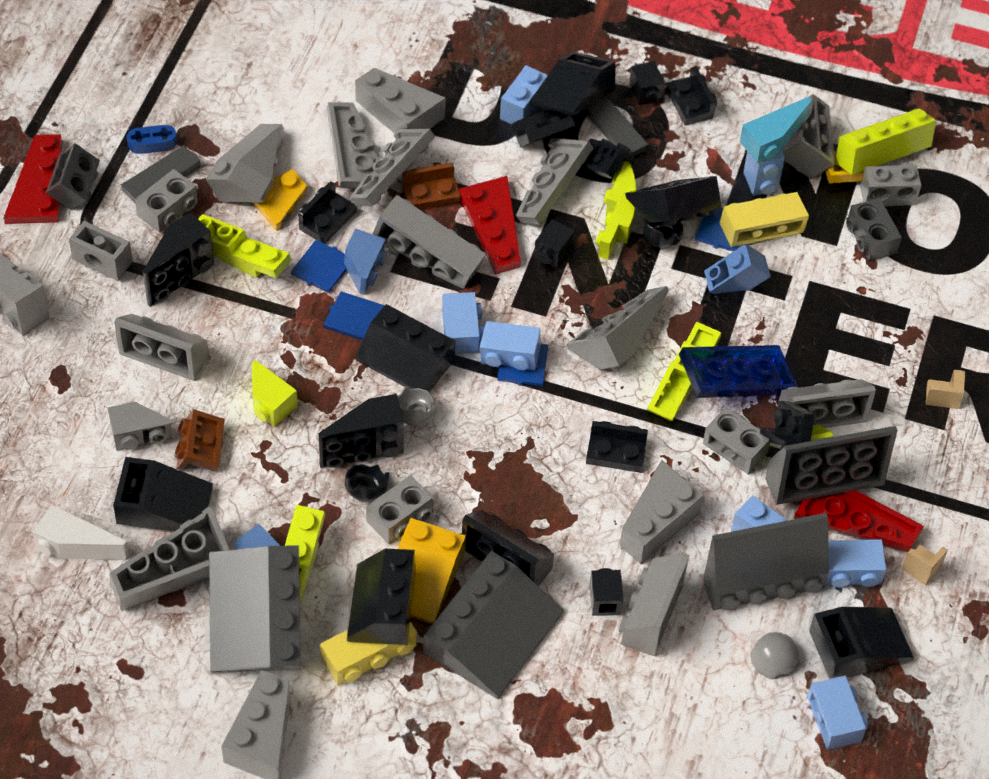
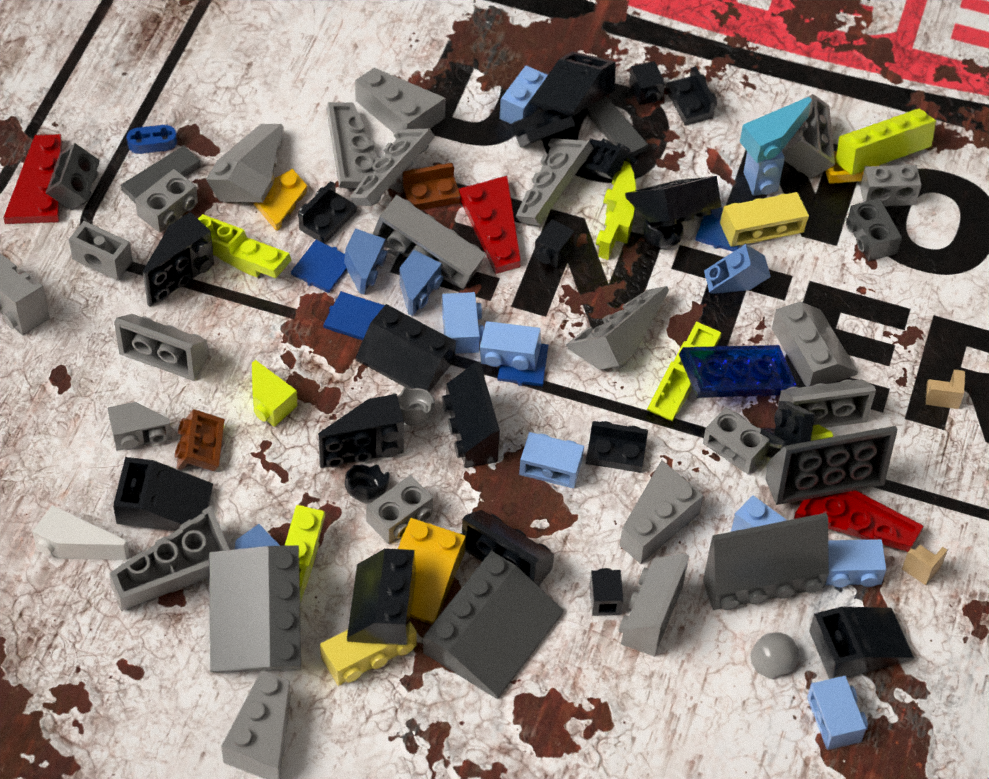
(418, 279): none -> medium blue slope
(472, 417): none -> black slope
(551, 460): none -> light blue brick
(812, 344): none -> light grey slope

